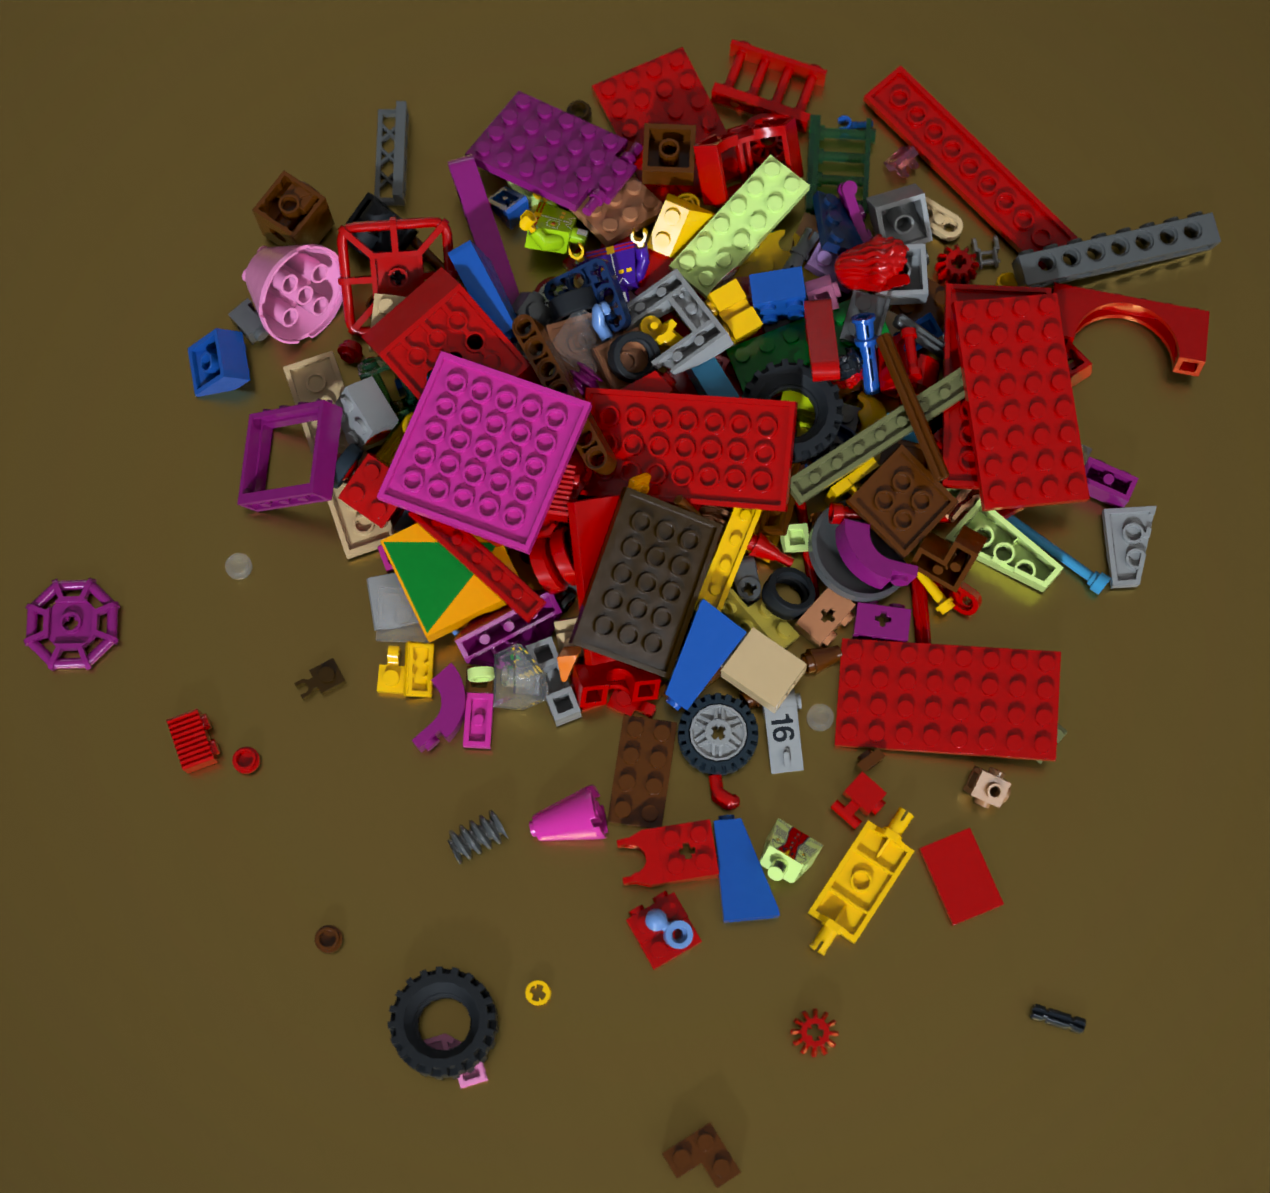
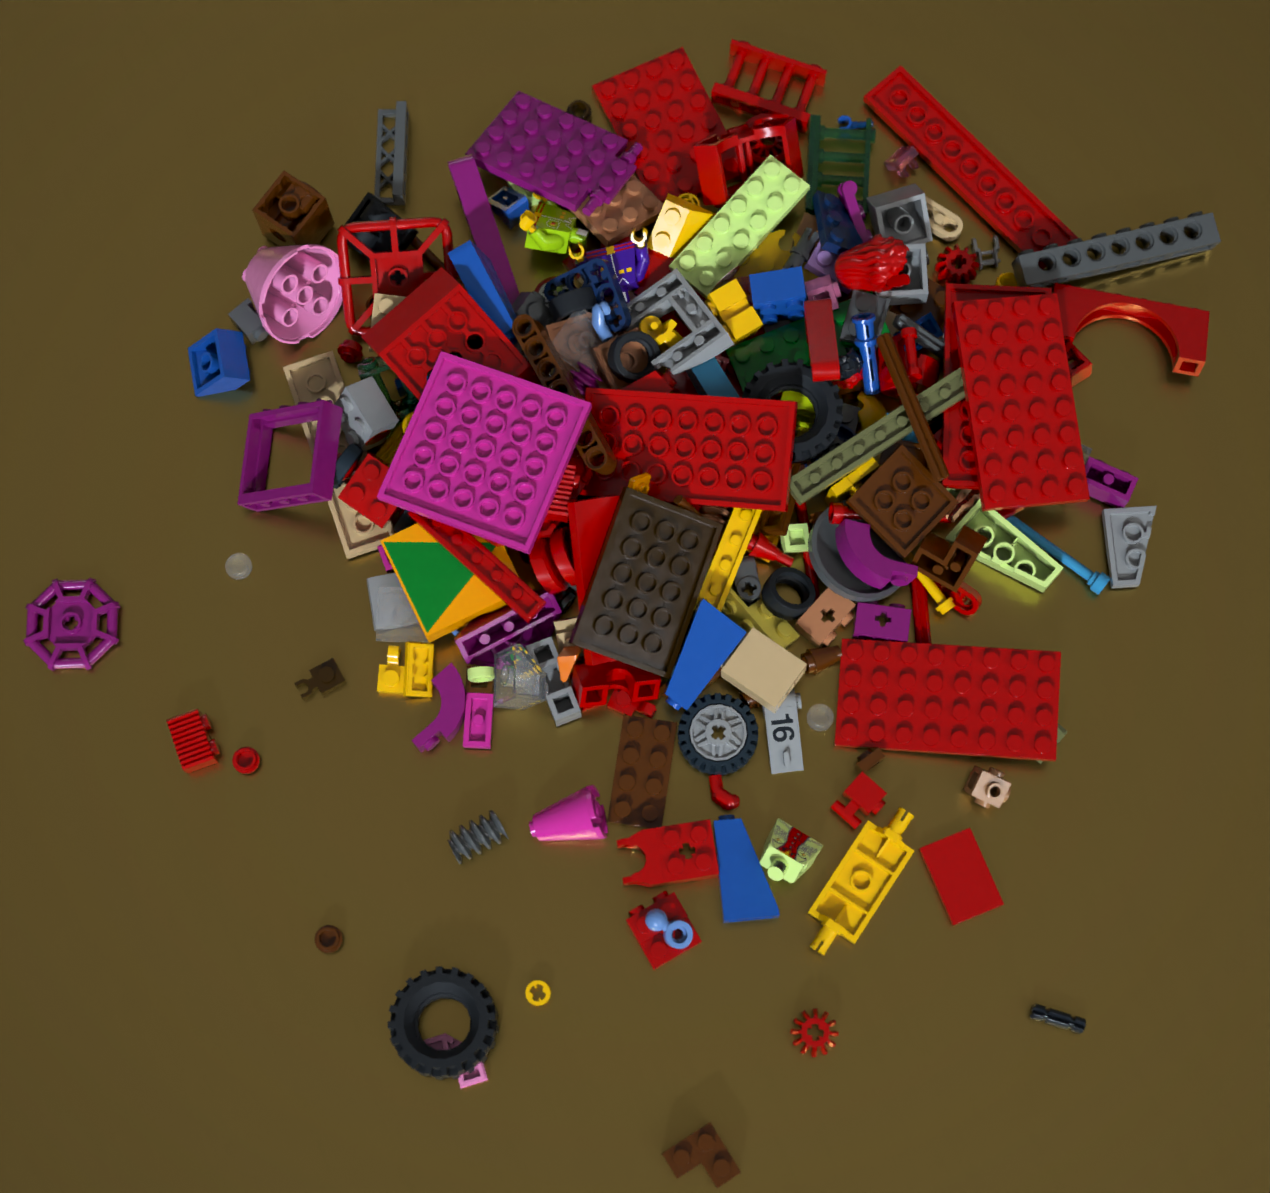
(668, 154): reddish brown brick -> none

